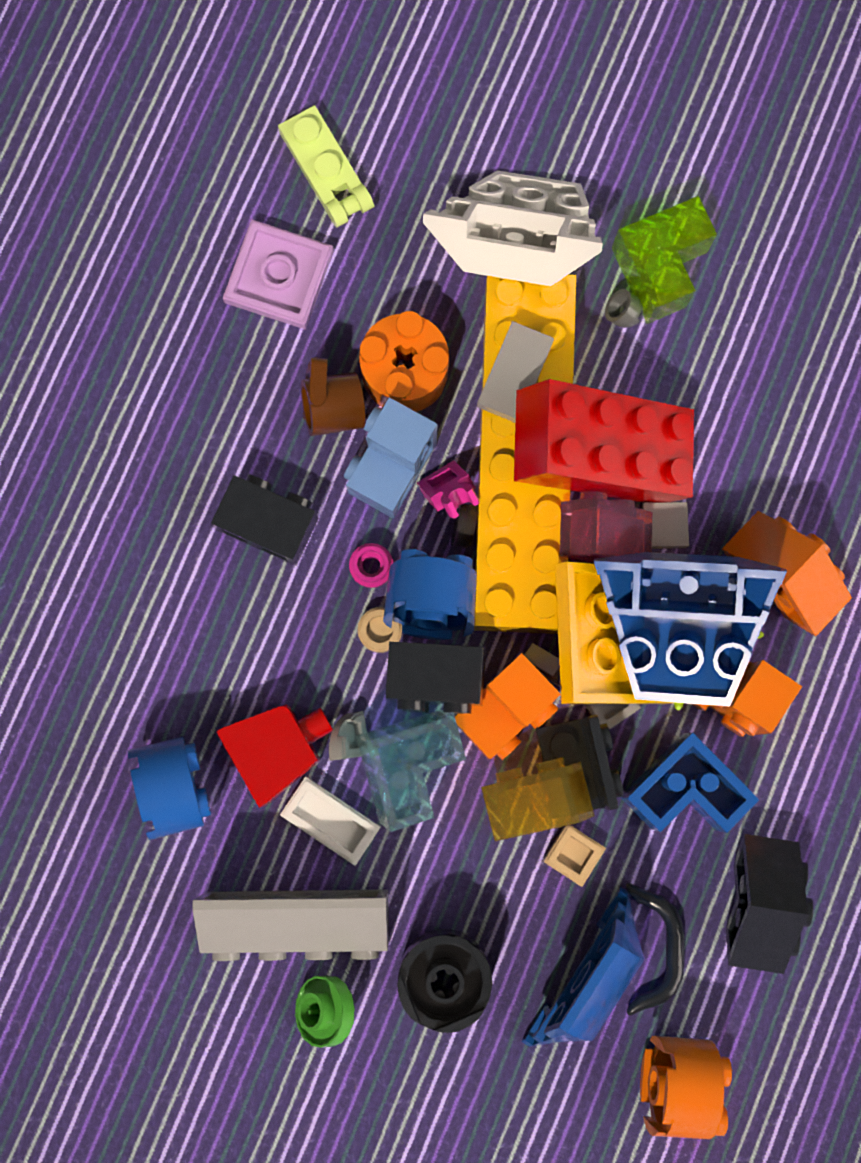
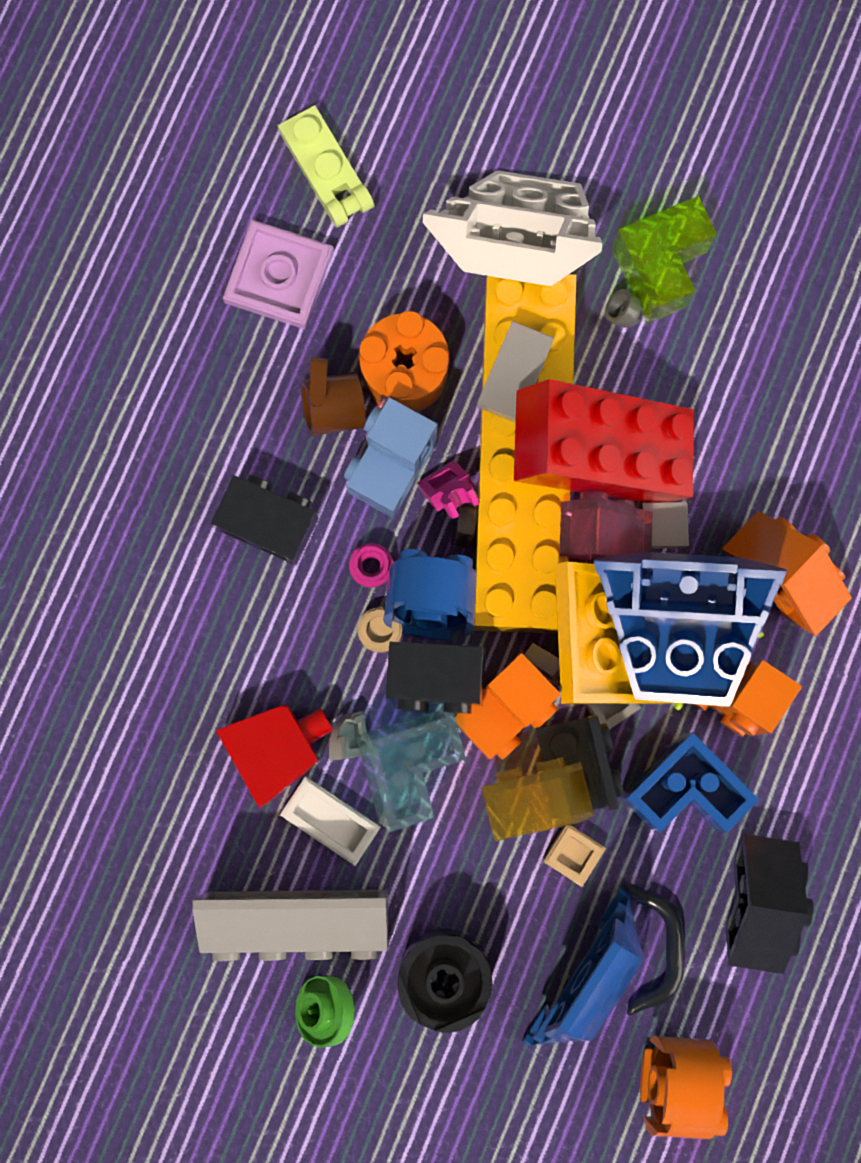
(167, 787): blue brick -> none

